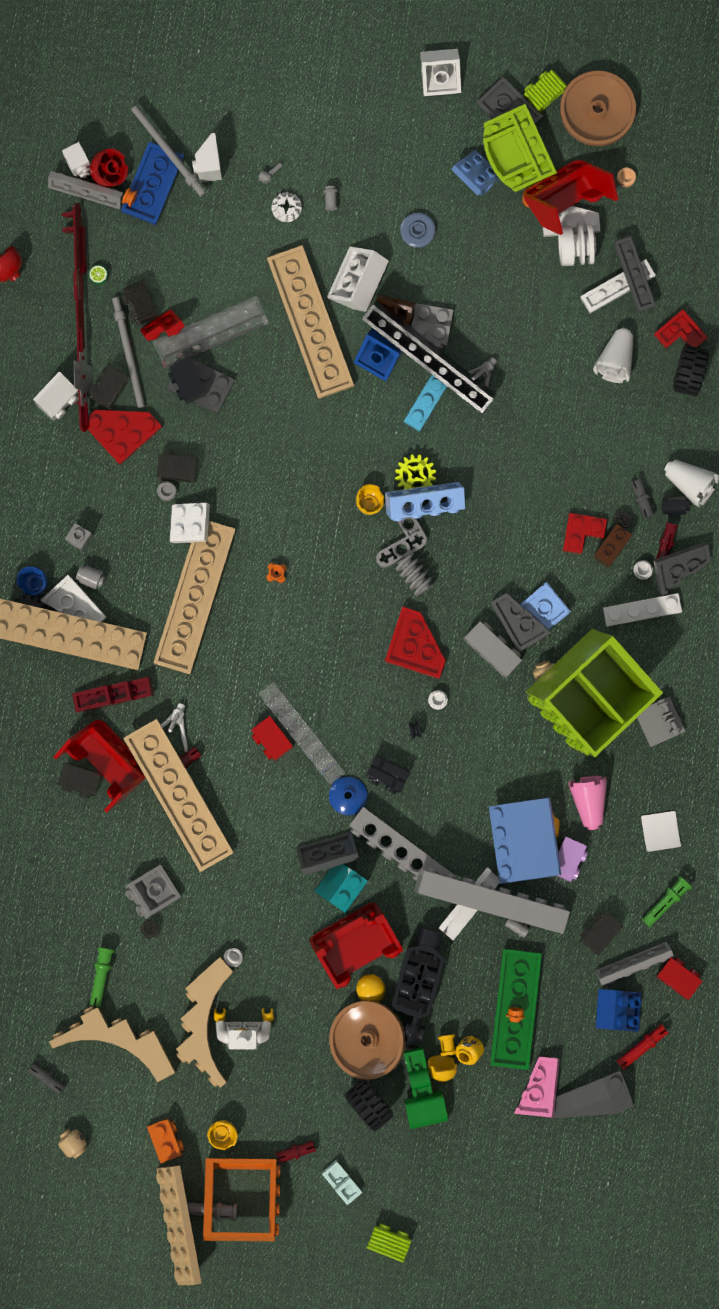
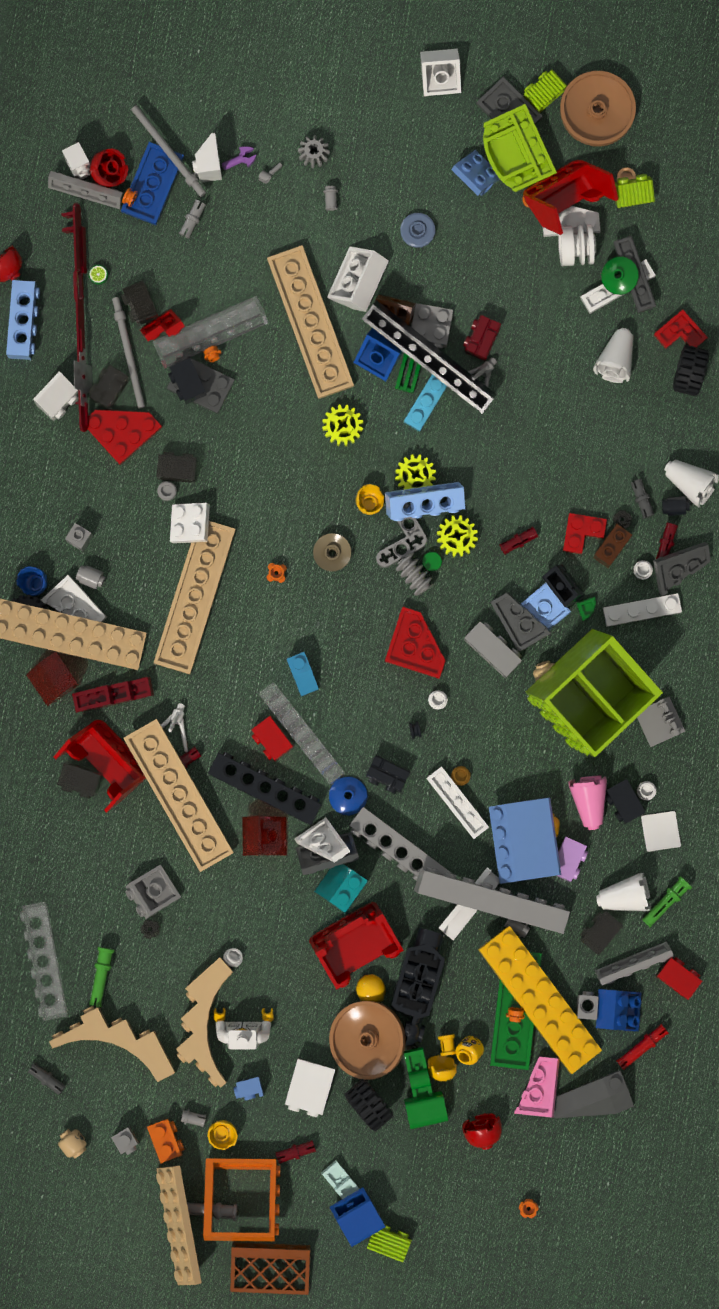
(22, 290): none -> light blue brick
(52, 679): none -> clear red slope
(59, 1008): none -> clear brick
(125, 1141): none -> light grey brick
(192, 219): none -> light grey pin
(193, 1118): none -> light grey pin
(212, 354): none -> orange plate
(218, 771): none -> black brick
(240, 159): none -> medium lavender bar
(248, 1088): none -> medium blue brick
(264, 836): none -> clear red slope
(267, 1252): none -> dark orange fence
(292, 213): white gear -> none
(302, 674): none -> dark azure slope
(309, 1087): none -> white brick
(313, 144): none -> light grey gear
(323, 841): none -> white wing
(332, 542): none -> dark tan dish
(349, 414): none -> neon yellow gear
(357, 1217): none -> blue slope
(404, 388): none -> green tile
(432, 561): none -> green tile
(455, 528): none -> neon yellow gear
(457, 802): none -> white plate
(460, 775): none -> pearl gold plate
(482, 337): none -> dark red brick
(483, 1131): none -> red cylinder
(518, 540): none -> dark red pin
(523, 1208): none -> orange plate
(540, 999): none -> yellow plate
(563, 585): none -> black brick
(586, 608): none -> green tile
(591, 1014): none -> light grey brick
(624, 802): none -> black brick
(626, 895): none -> white cone
(627, 280): none -> green dish
(634, 191): none -> lime brick
(646, 790): none -> white plate

